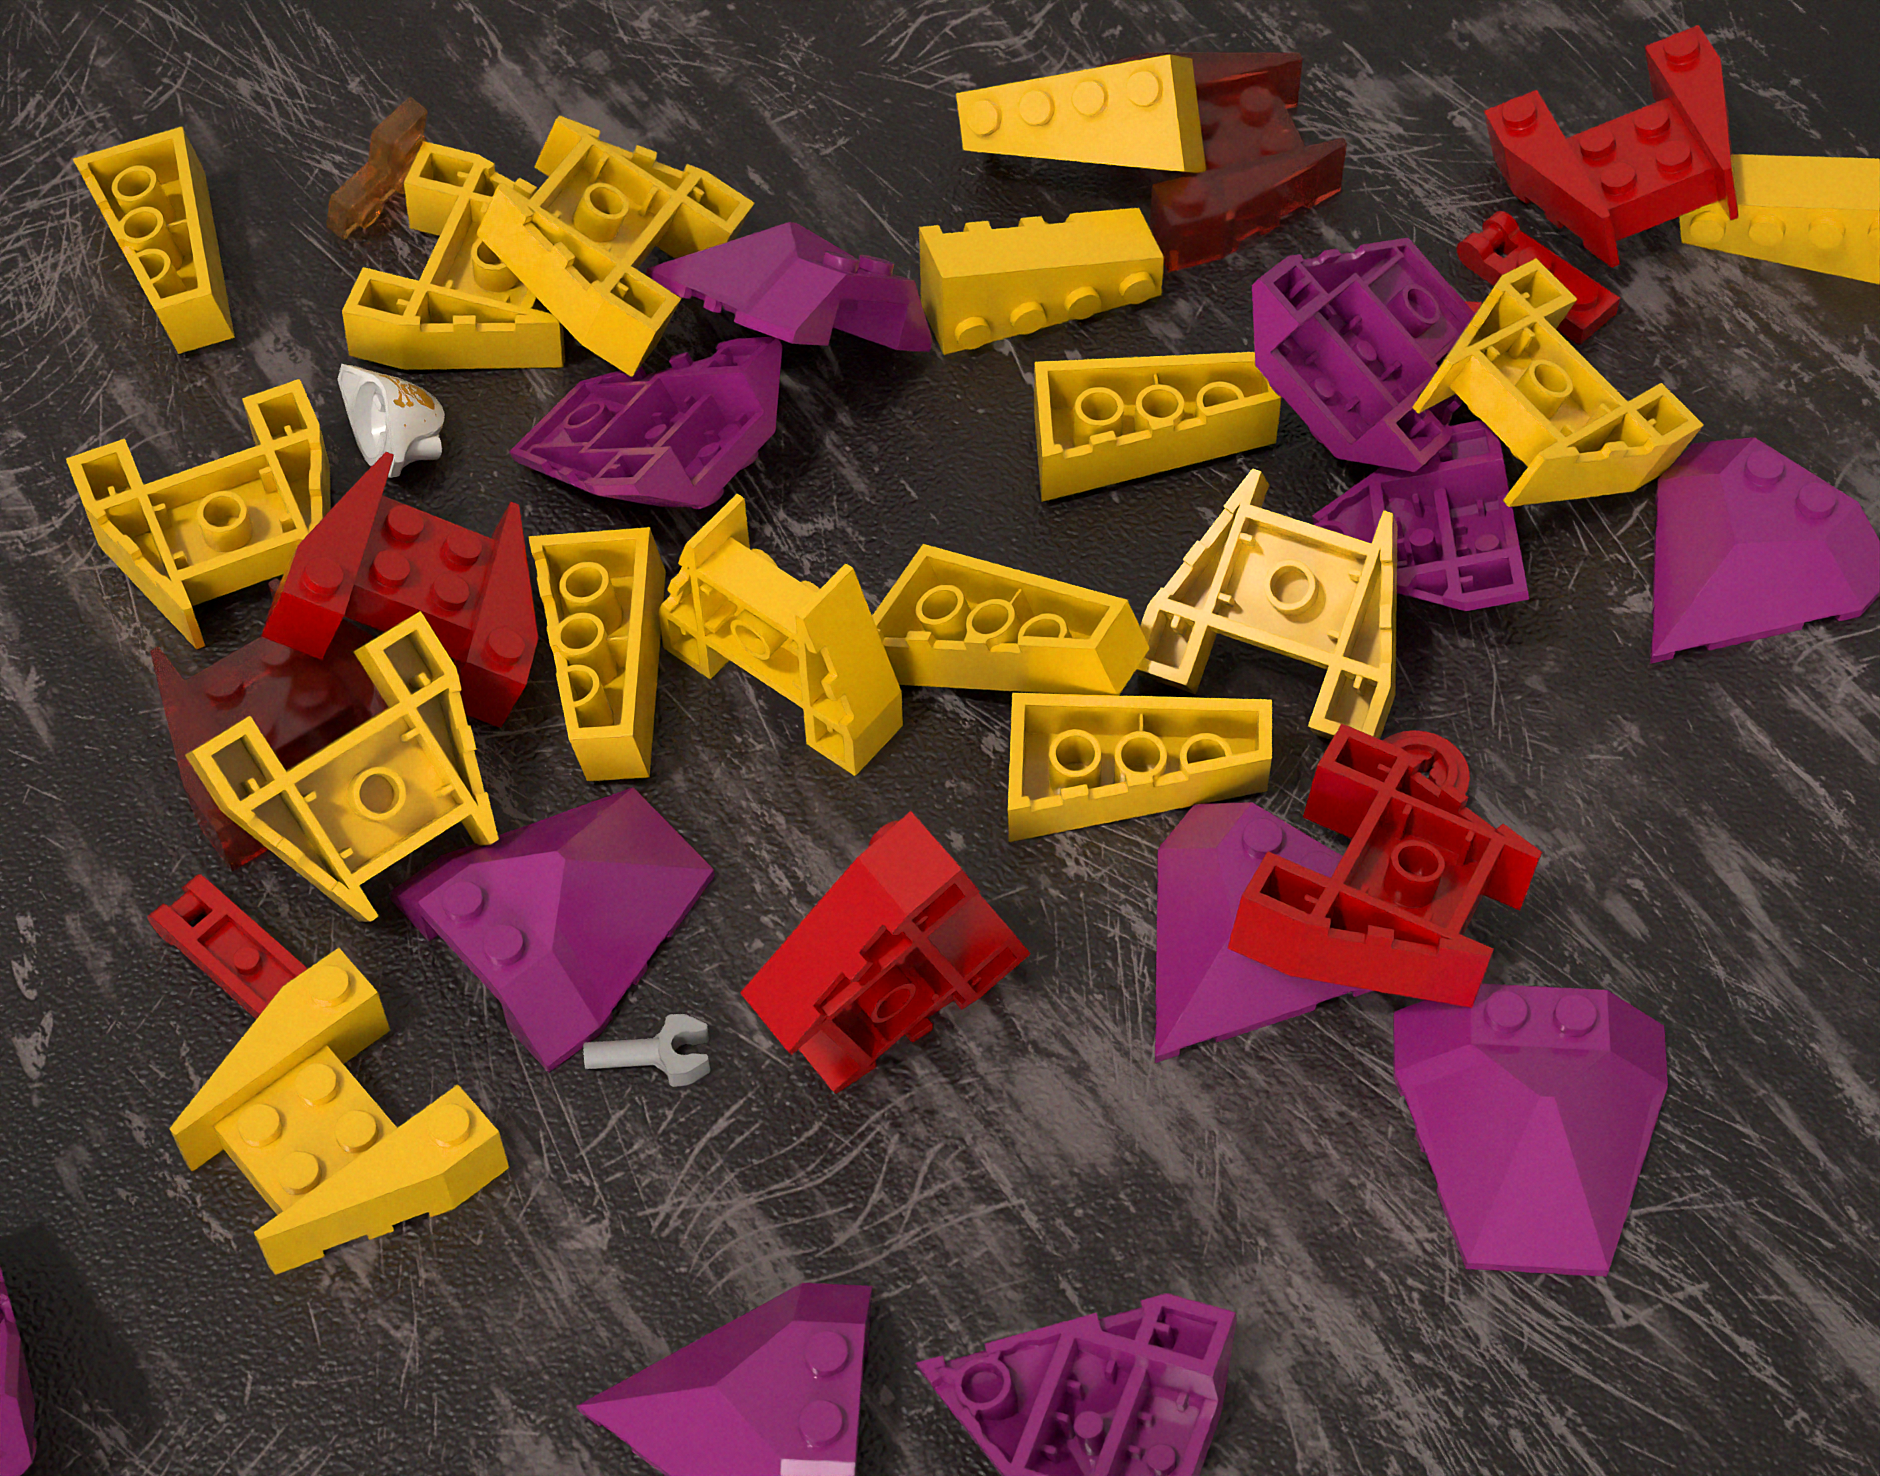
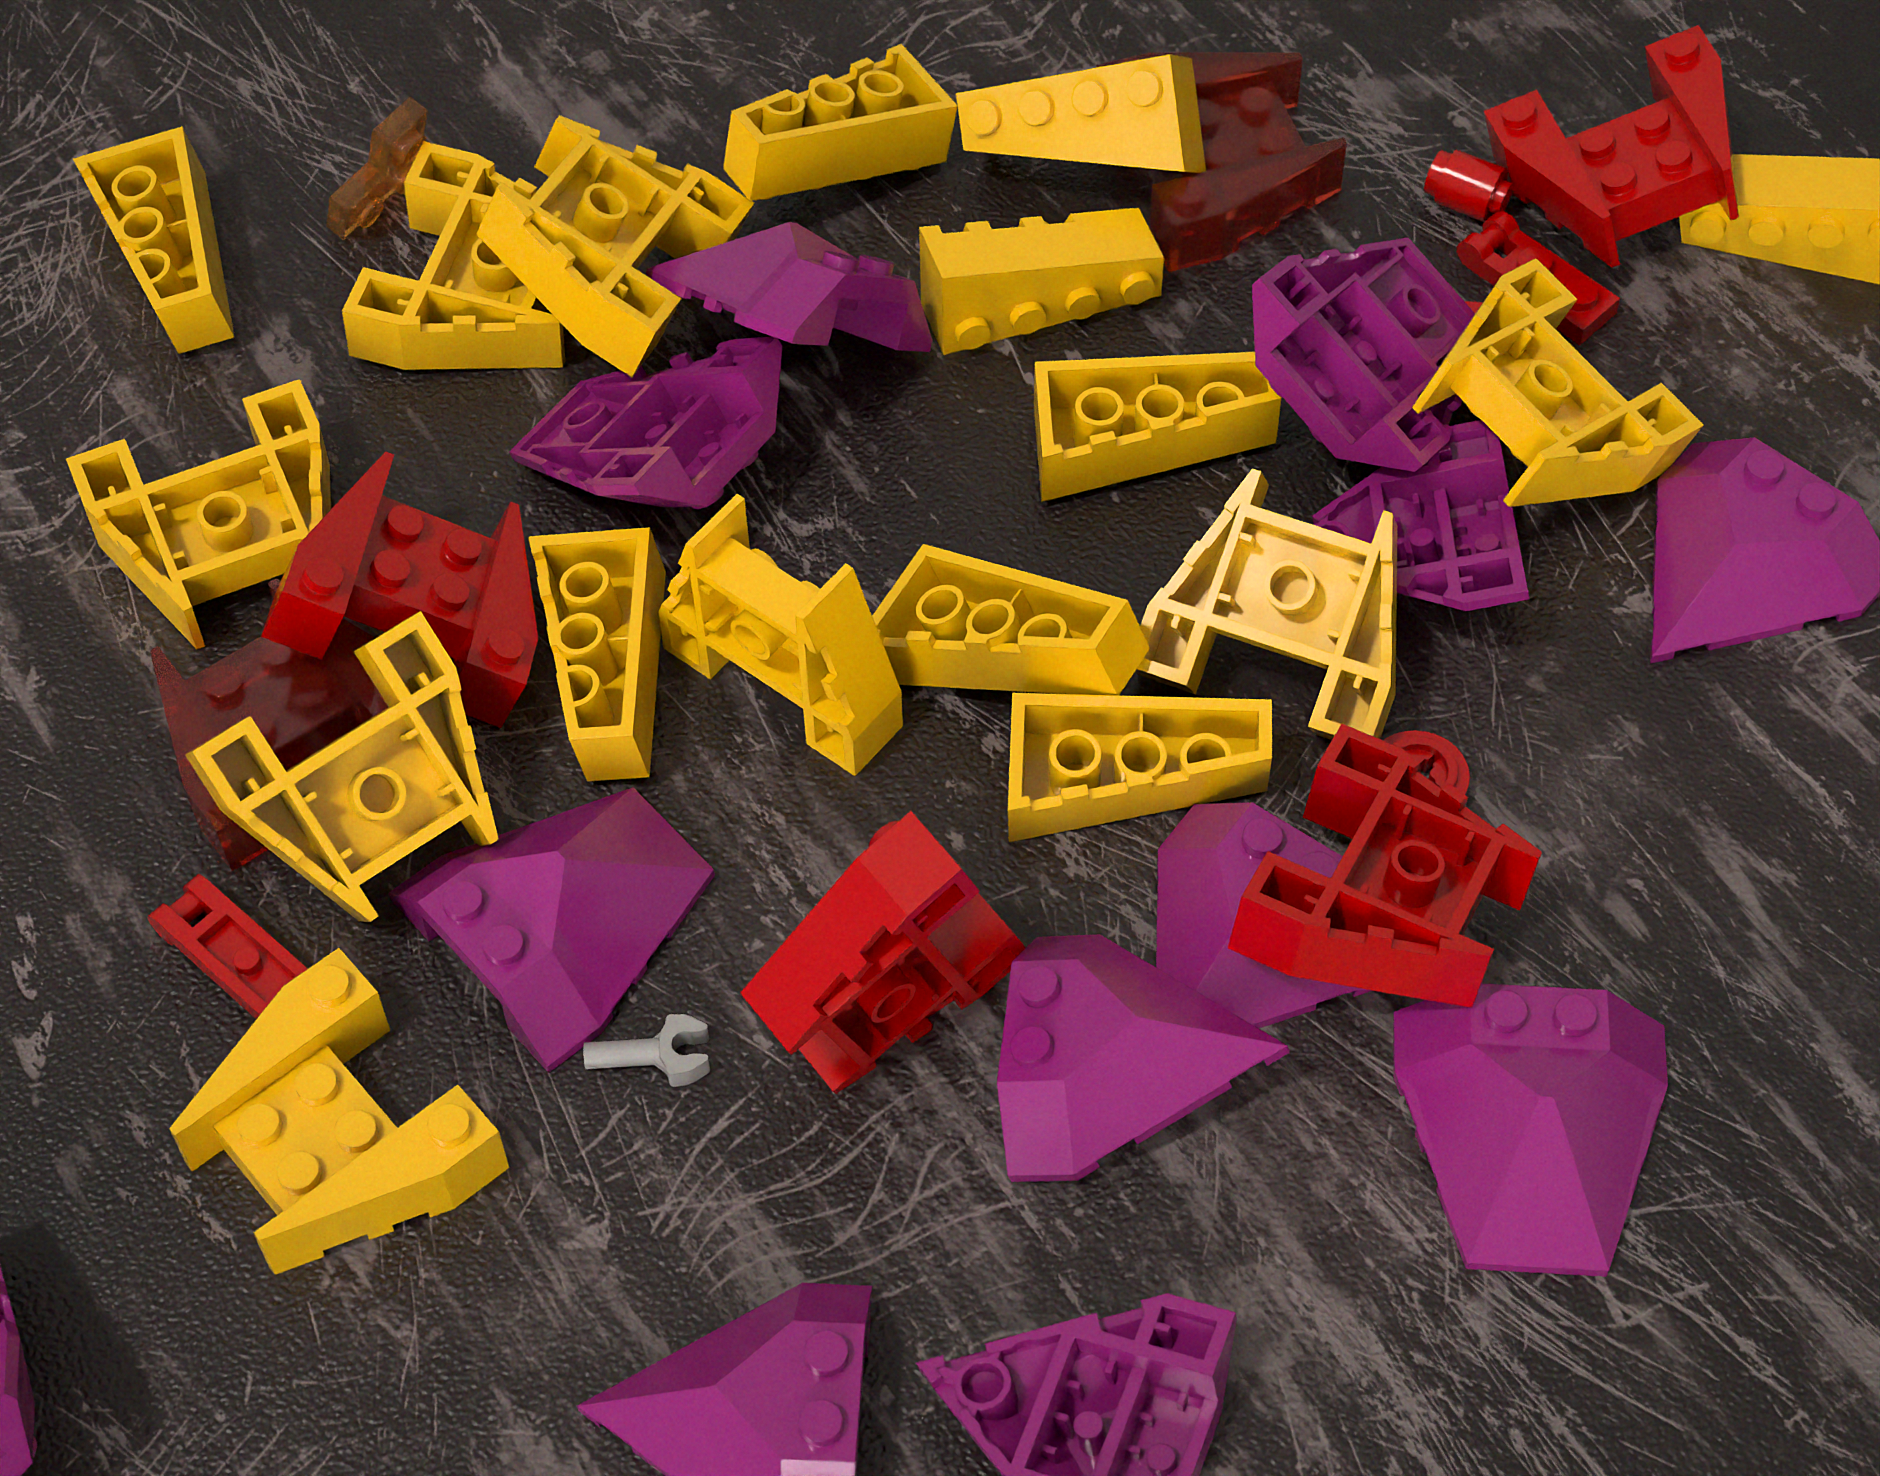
(391, 417): white hat -> none
(841, 129): none -> yellow wedge
(1107, 1055): none -> magenta wedge
(1468, 184): none -> red brick

